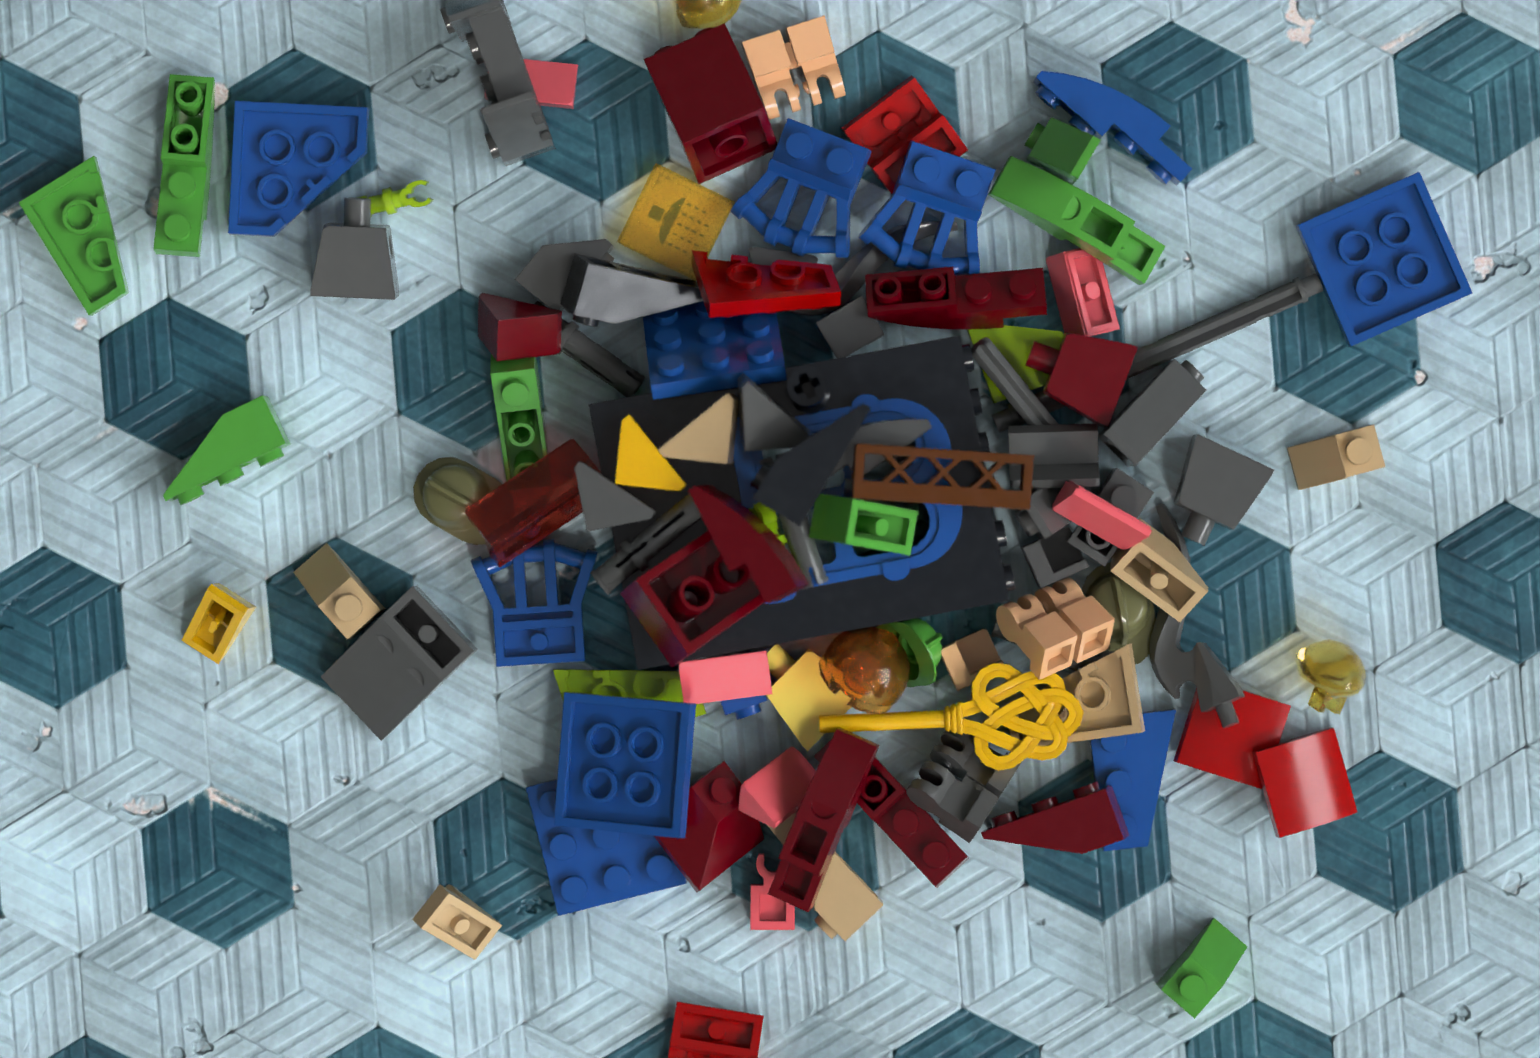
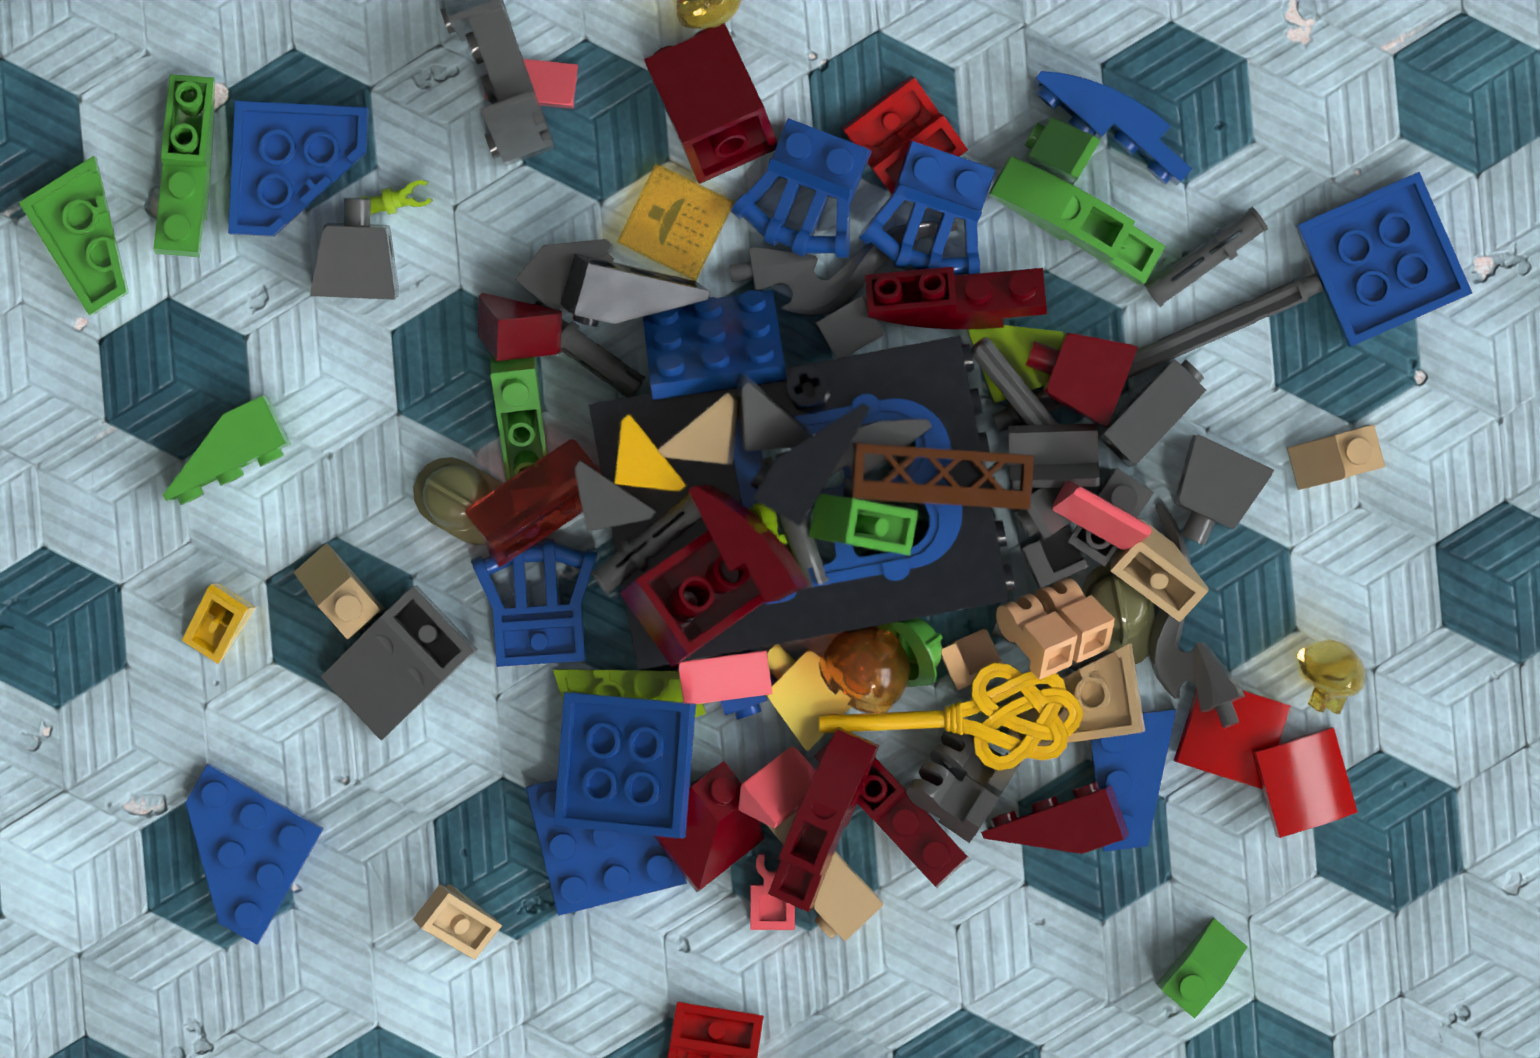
(247, 849): none -> blue plate
(750, 288): red wing -> none
(807, 48): light nougat legs -> none
(1082, 293): coral slope -> none
(1248, 224): none -> dark grey pin

